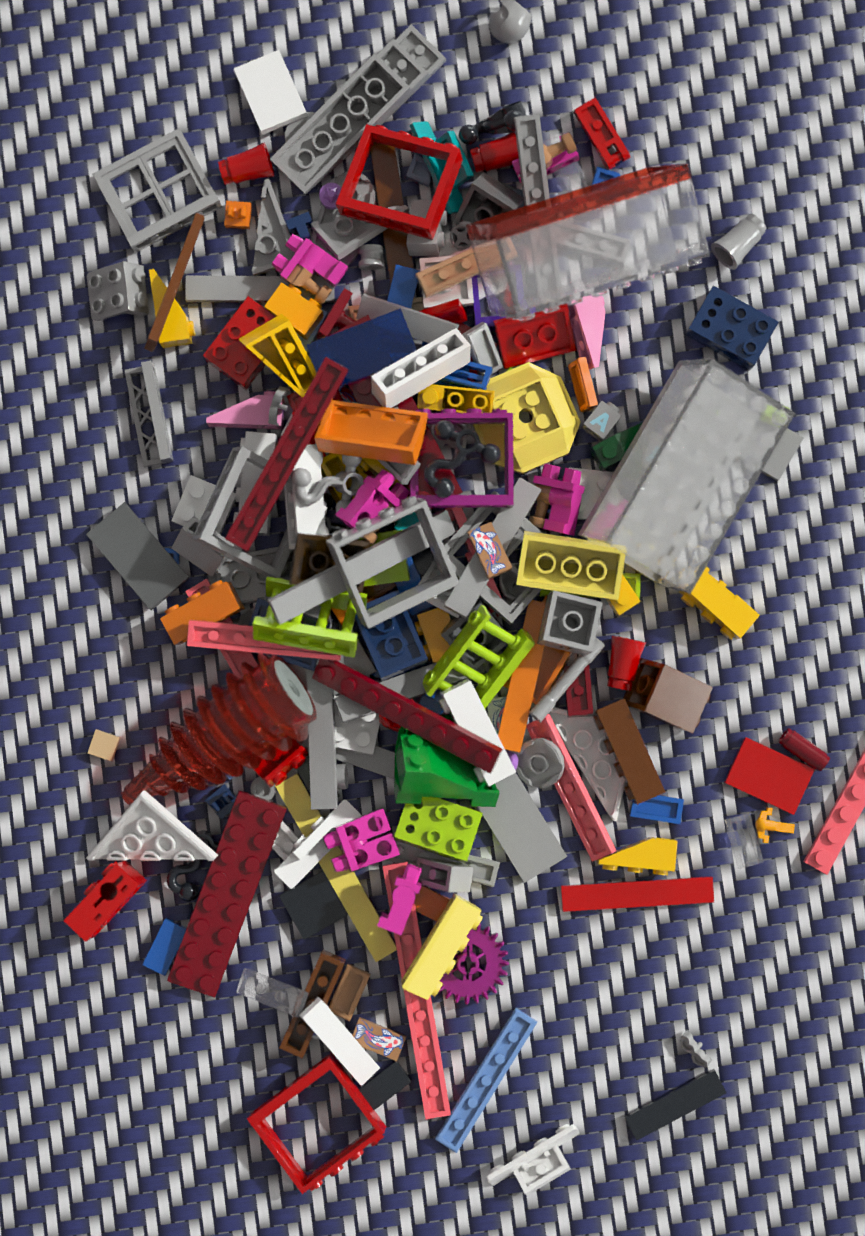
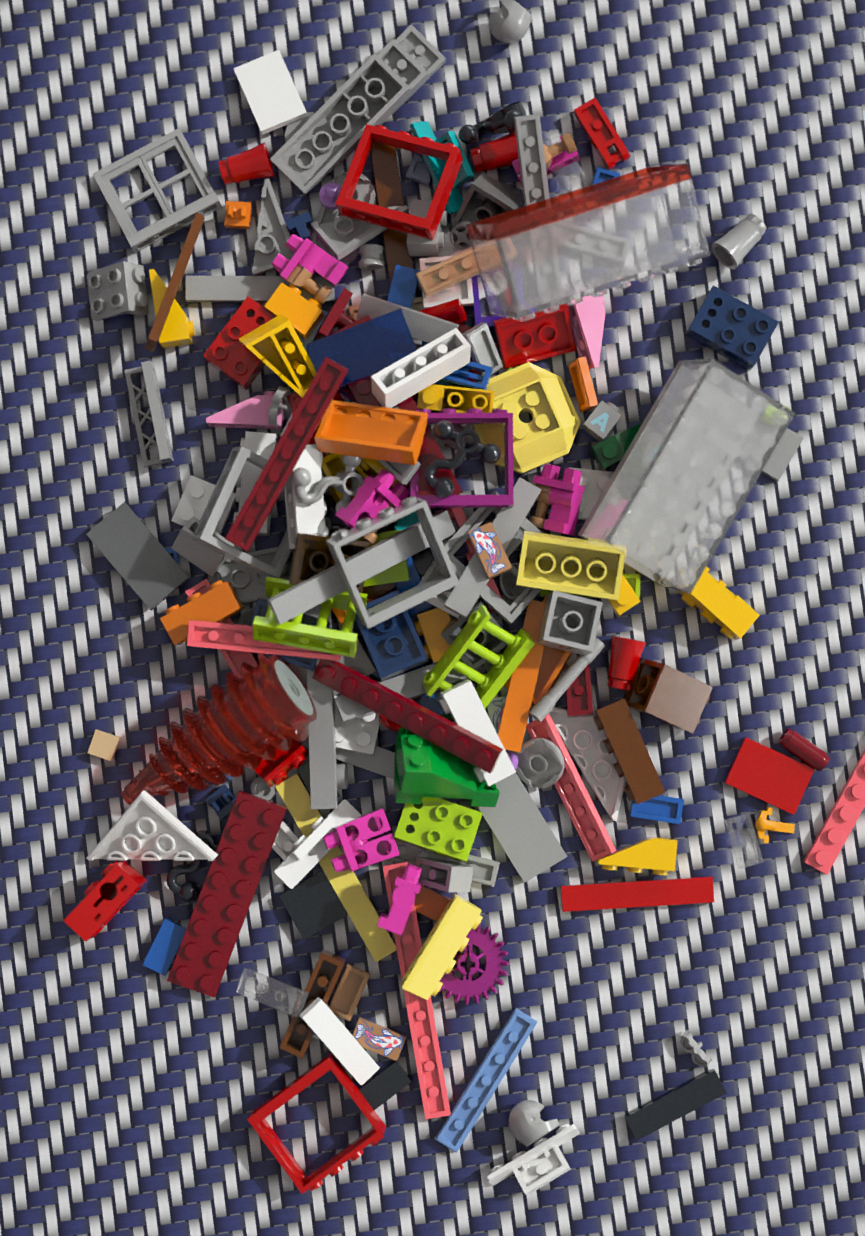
(526, 1122): none -> light grey helmet

